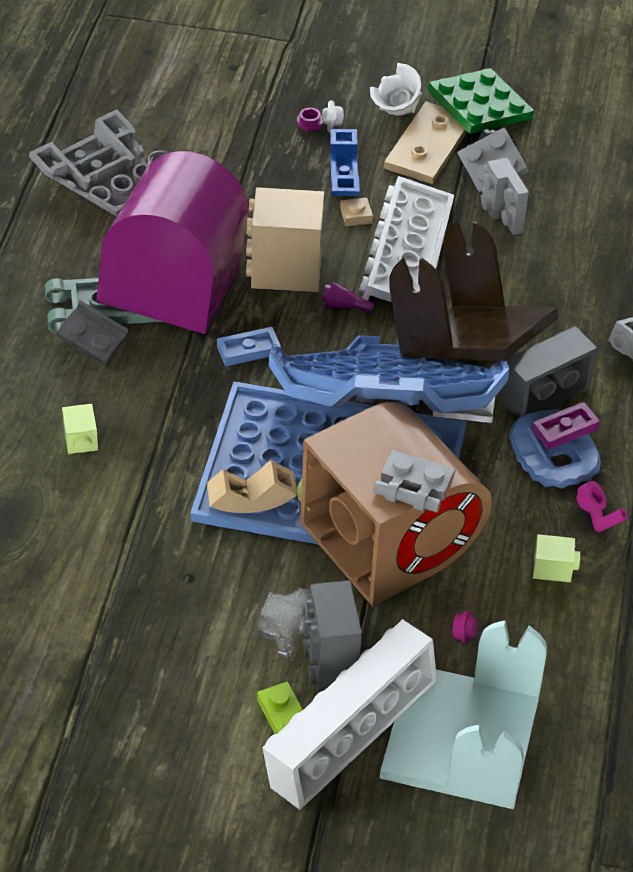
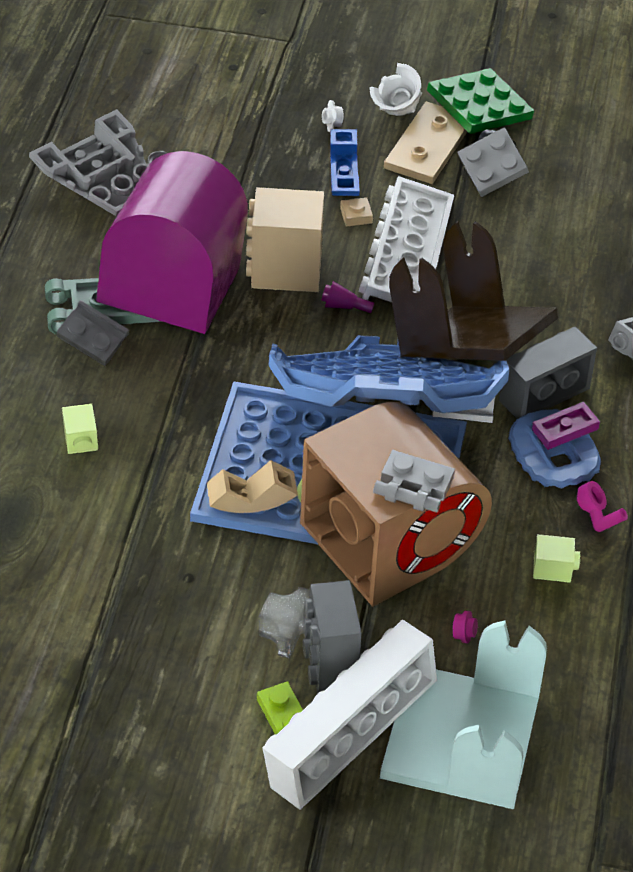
(247, 346): medium blue plate -> none
(309, 119): magenta plate -> none
(504, 194): light grey plate -> none

